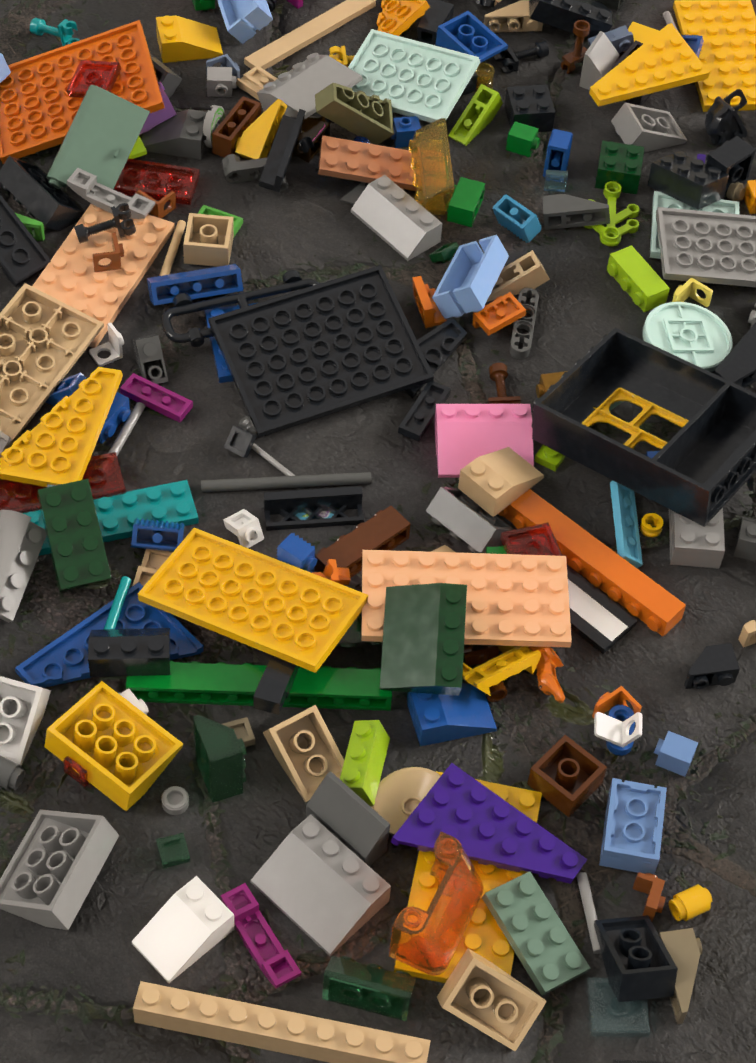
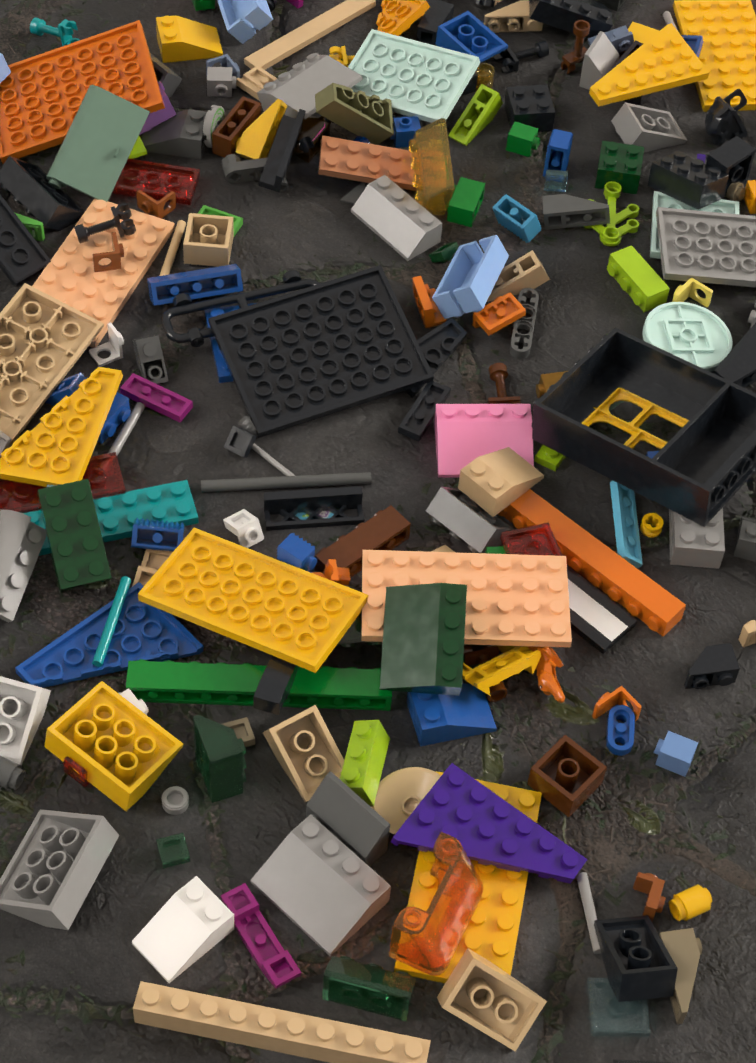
(86, 186): light grey slope -> none
(93, 73): clear red plate -> none
(129, 652): black slope -> none
(535, 933): sand green plate -> none
(617, 731): white bracket -> none
(633, 826): medium blue piece -> none

